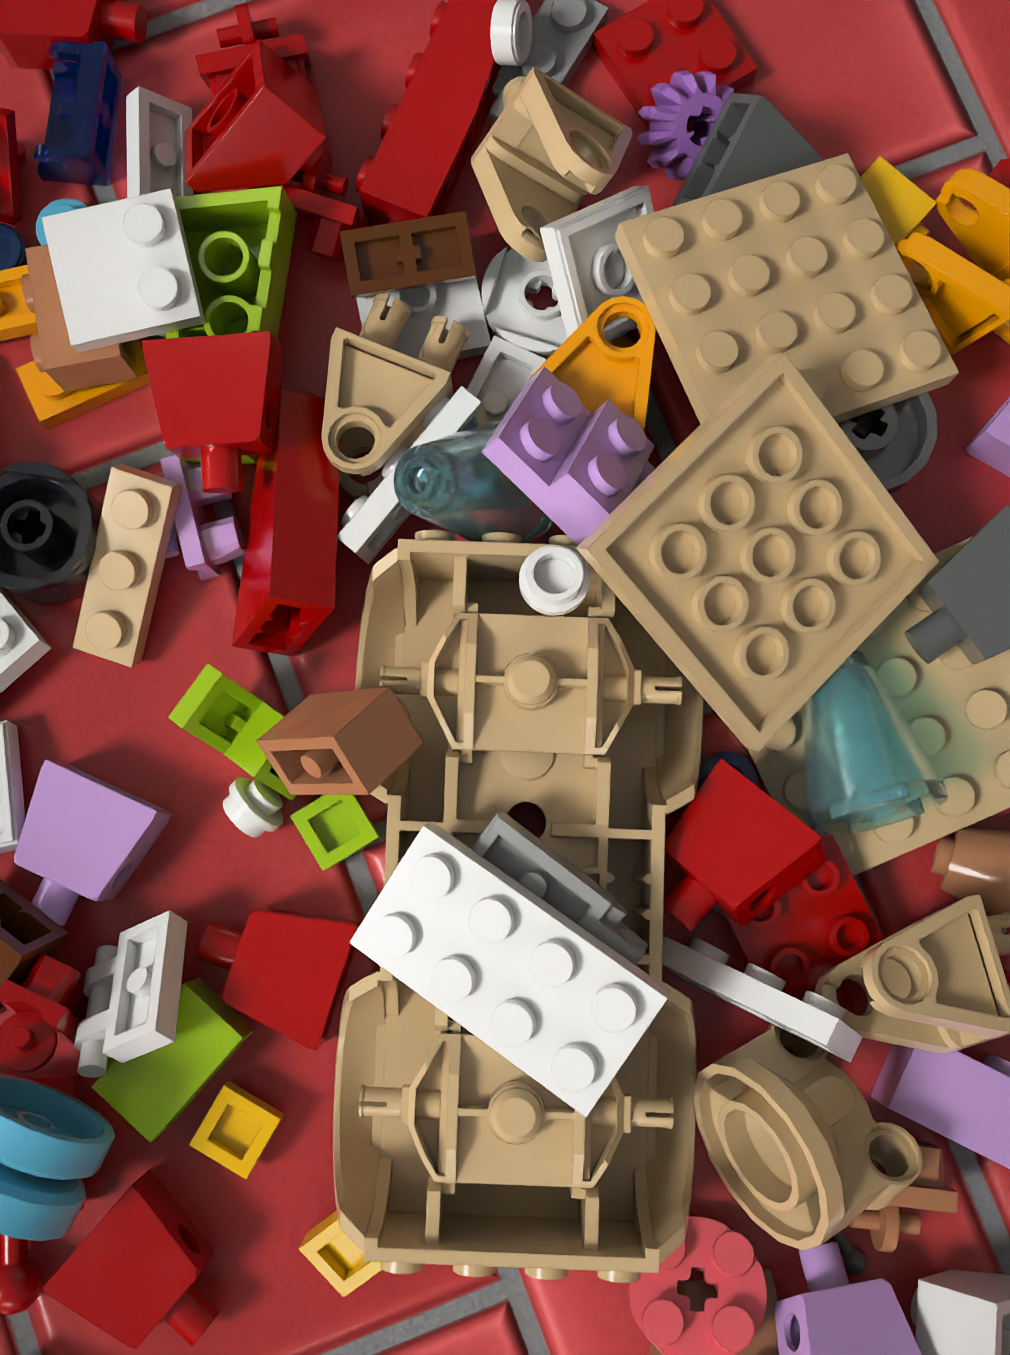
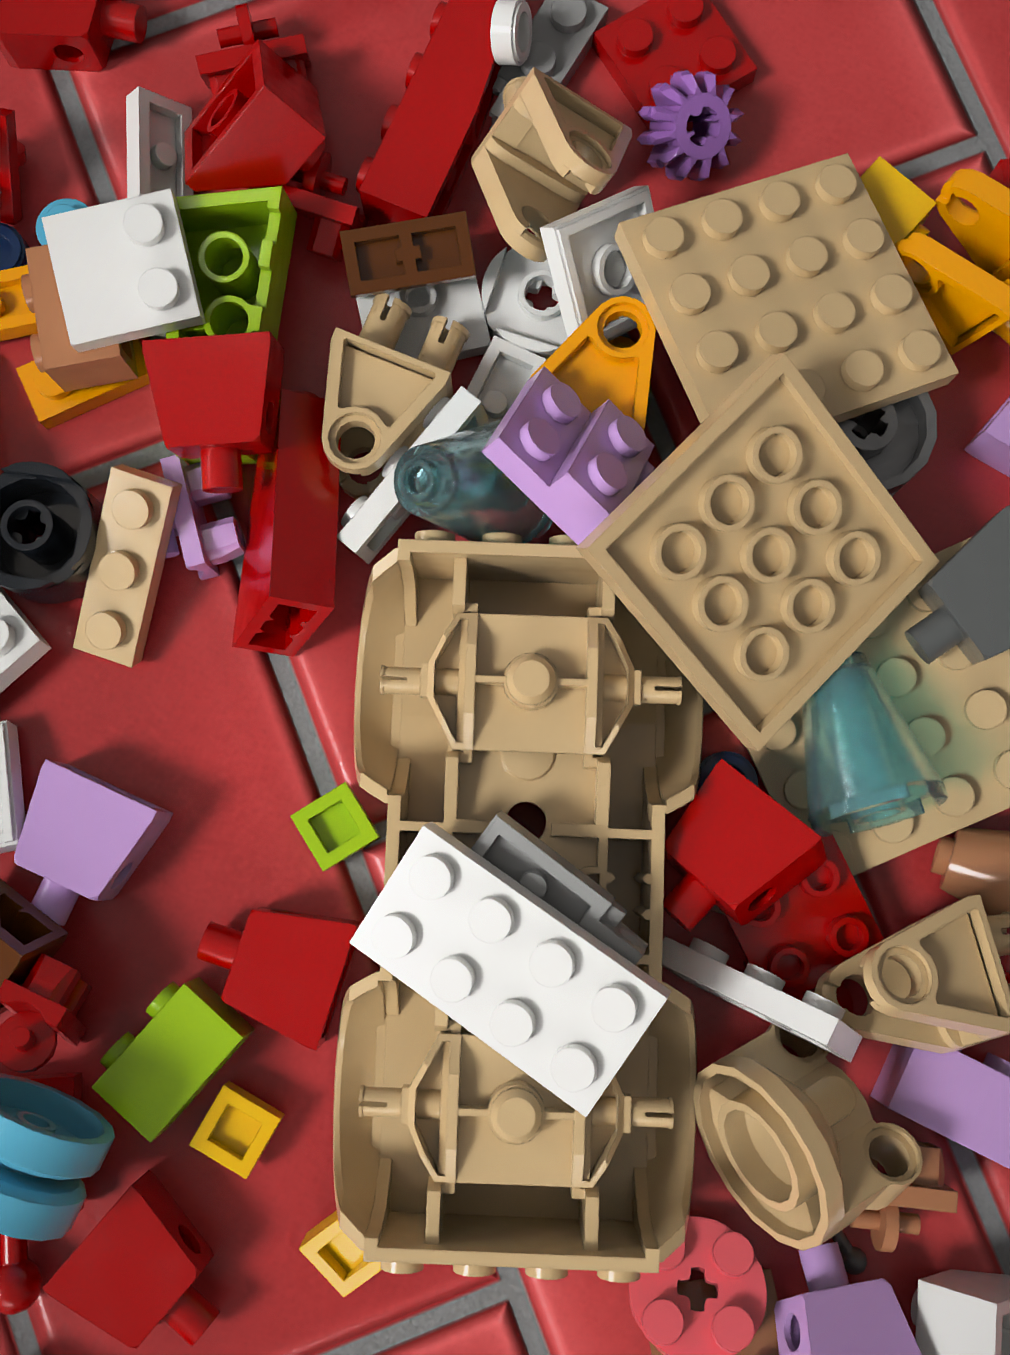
(80, 114): clear blue hinge -> none
(132, 994): white plate -> none
(230, 722): lime brick -> none
(253, 807): white plate -> none
(341, 742): nougat brick -> none
(554, 580): white plate -> none
(745, 146): dark grey torso -> none

